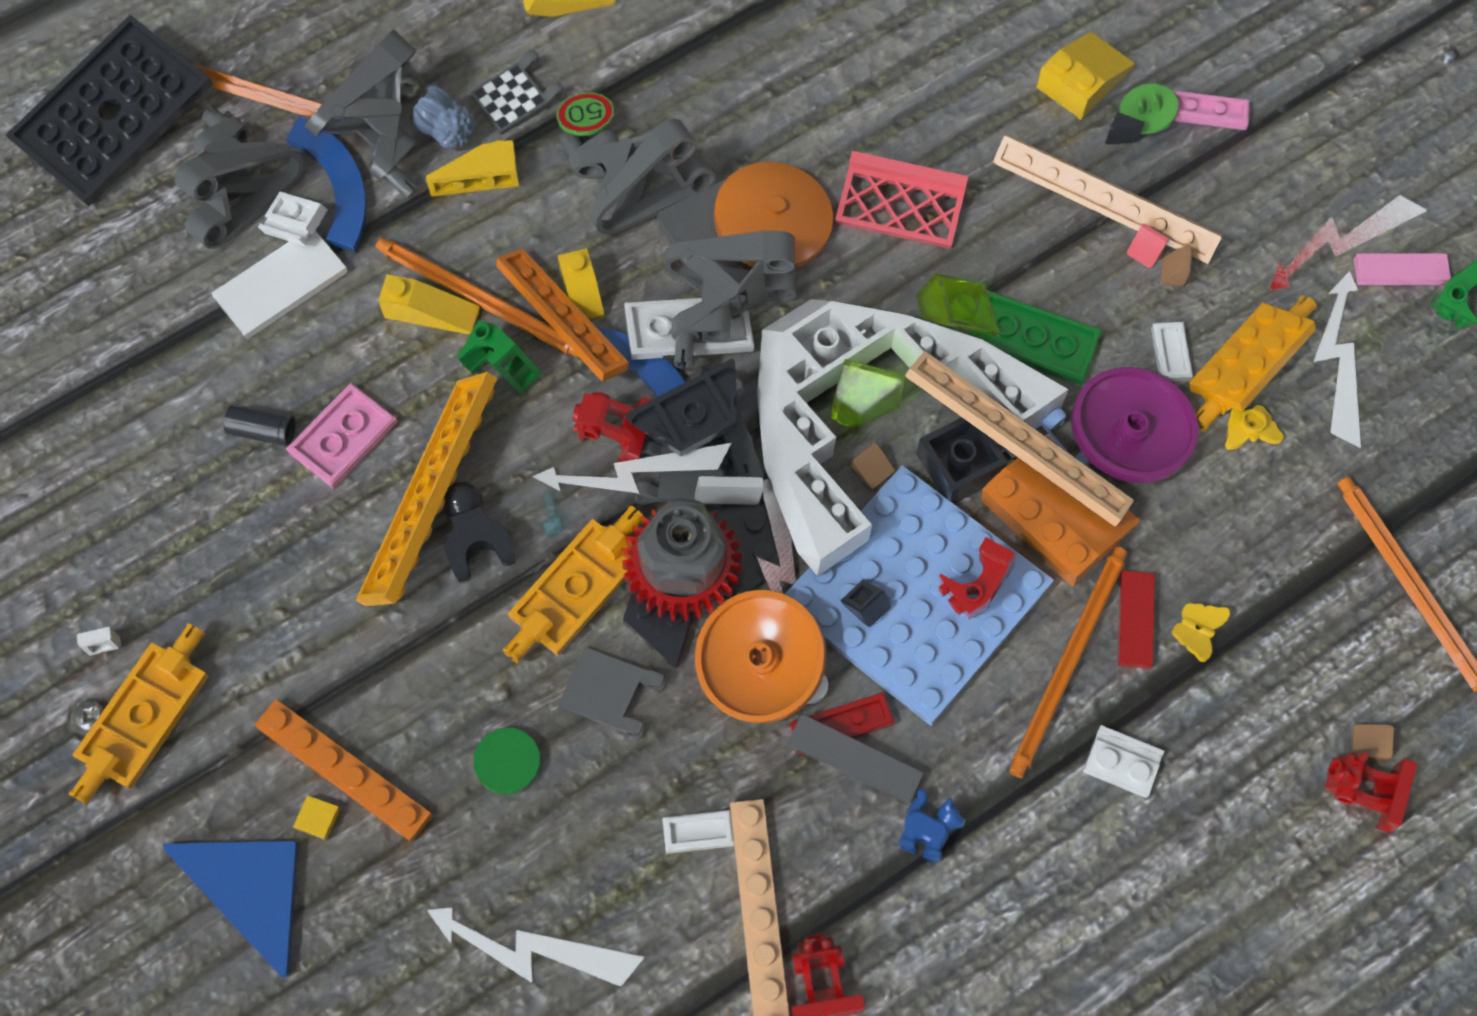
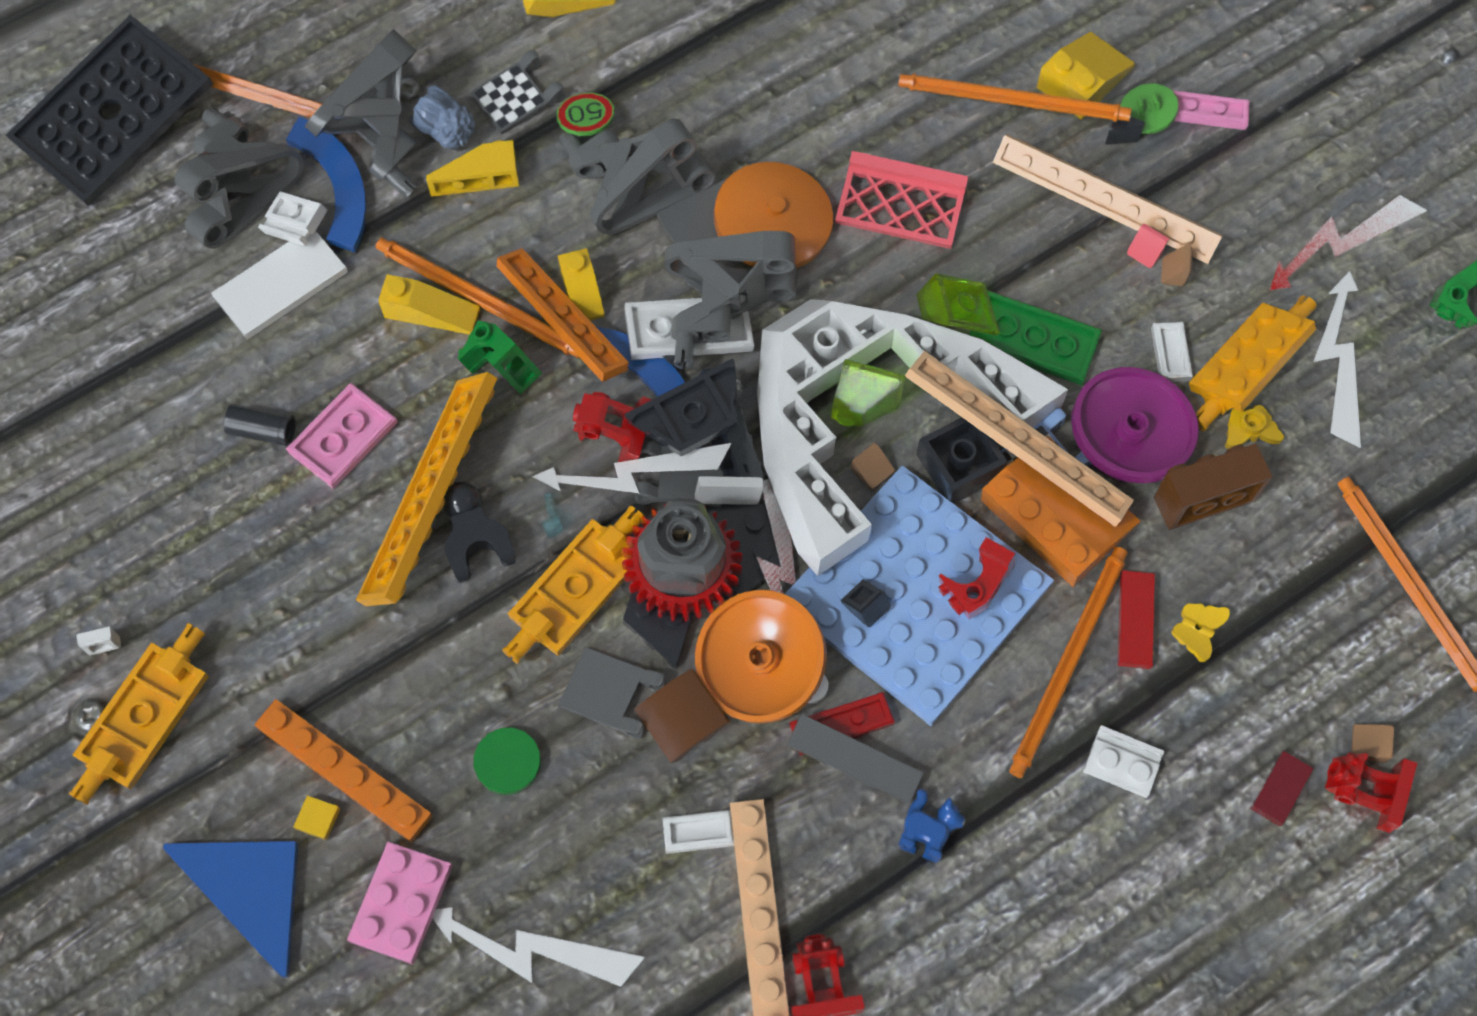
(400, 903): none -> bright pink plate
(681, 715): none -> reddish brown slope
(1015, 97): none -> orange piece
(1212, 485): none -> reddish brown brick
(1281, 788): none -> dark red tile
(1401, 269): bright pink tile -> none

